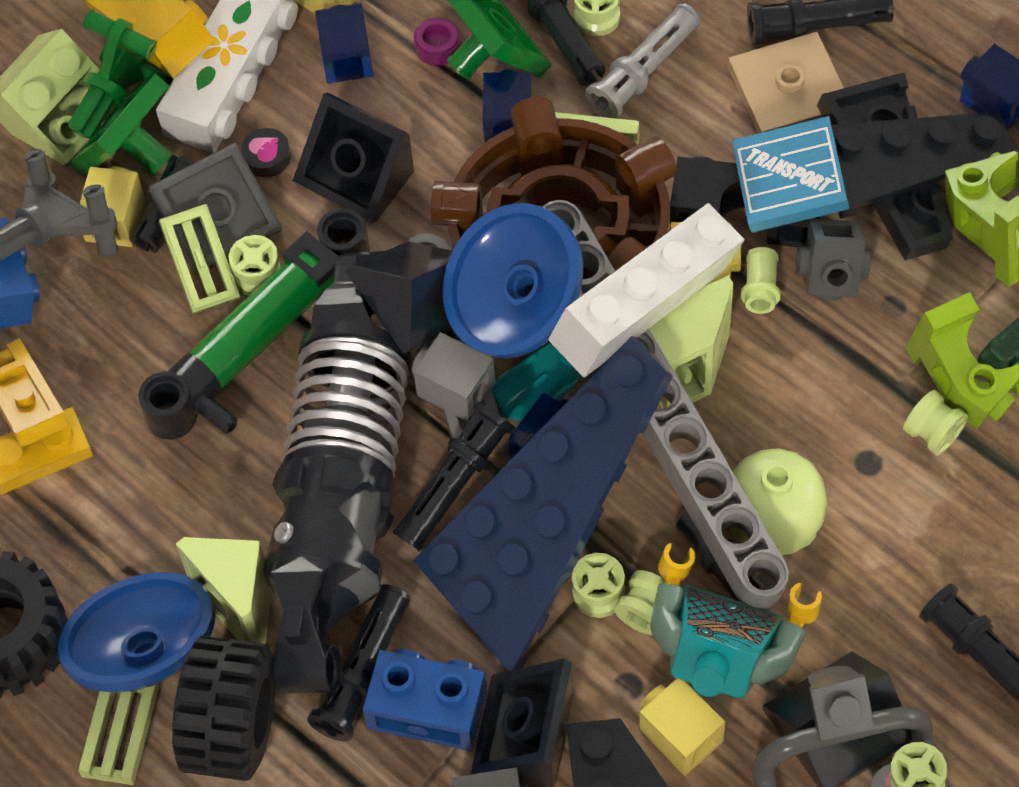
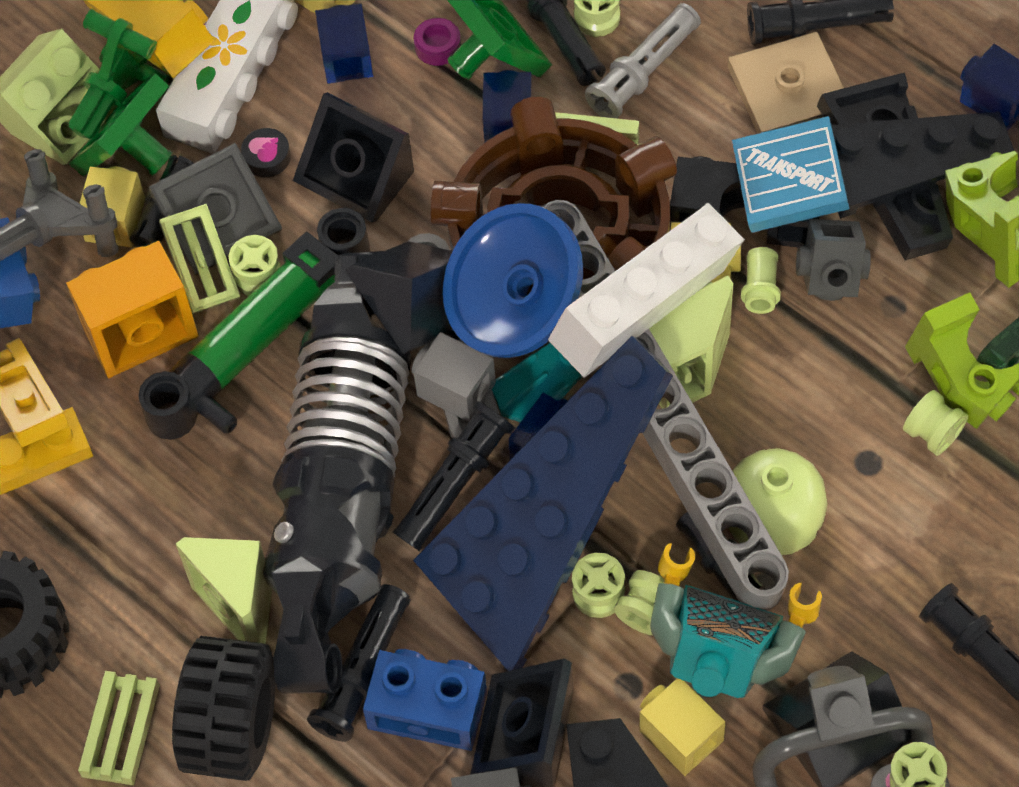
(133, 308): none -> light orange brick
(135, 632): blue dish -> none

